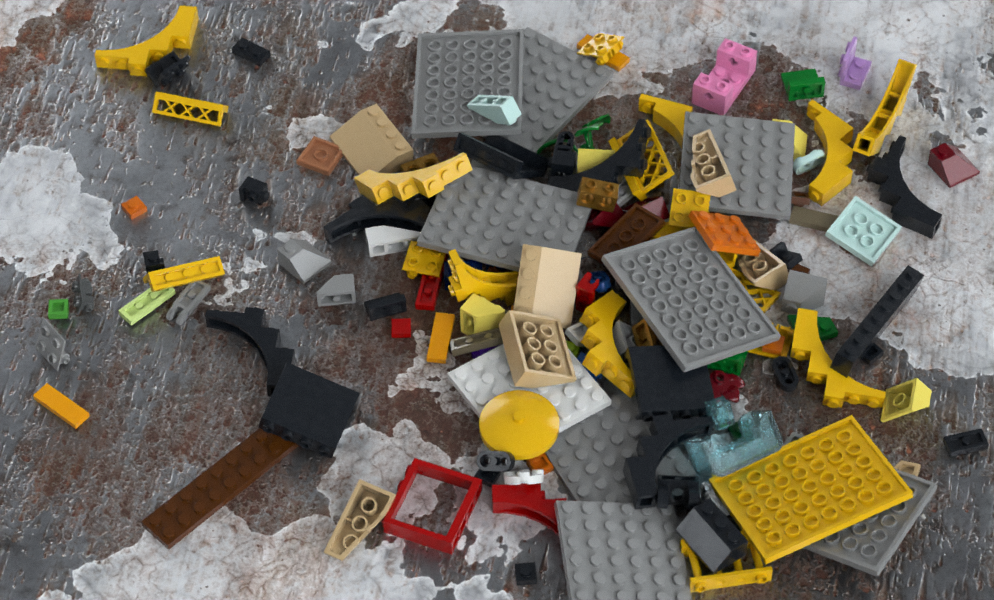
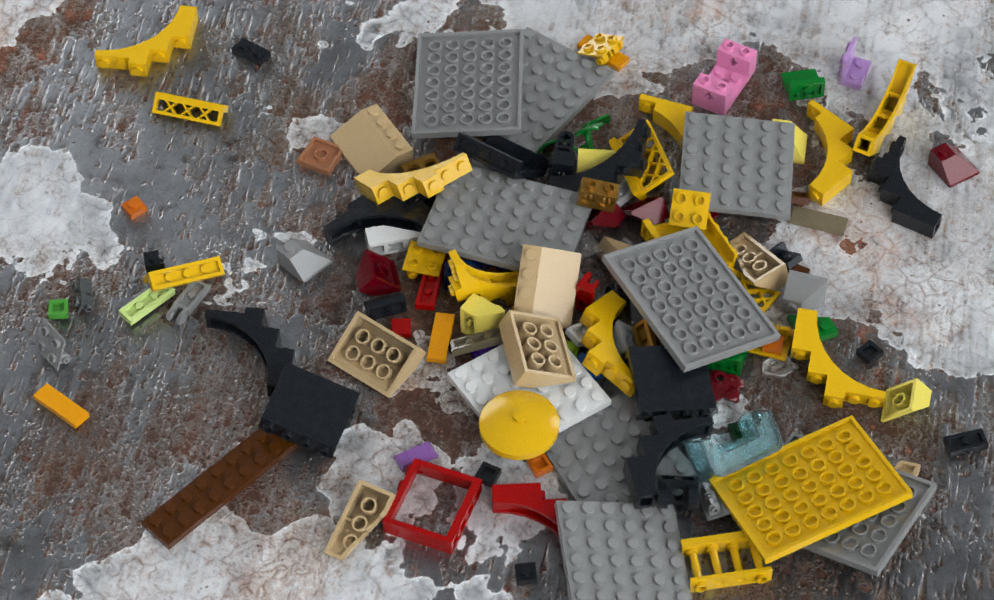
(167, 68): black bracket -> none
(254, 191): black brick -> none
(337, 291): light grey slope -> none
(376, 355): none -> tan slope
(377, 275): none -> dark red slope
(423, 452): none -> medium lavender tile
(496, 108): light aqua slope -> none
(497, 461): black plate -> none
(523, 476): white plate -> none
(604, 281): blue plate -> none
(631, 229): reddish brown tile -> none
(709, 168): tan wedge -> none
(712, 536): black slope -> none
(721, 412): clear light blue brick -> none
(724, 233): orange plate -> none
(786, 375): black plate -> none
(808, 162): light aqua plate -> none
(863, 231): light aqua plate -> none
(876, 321): black brick -> none

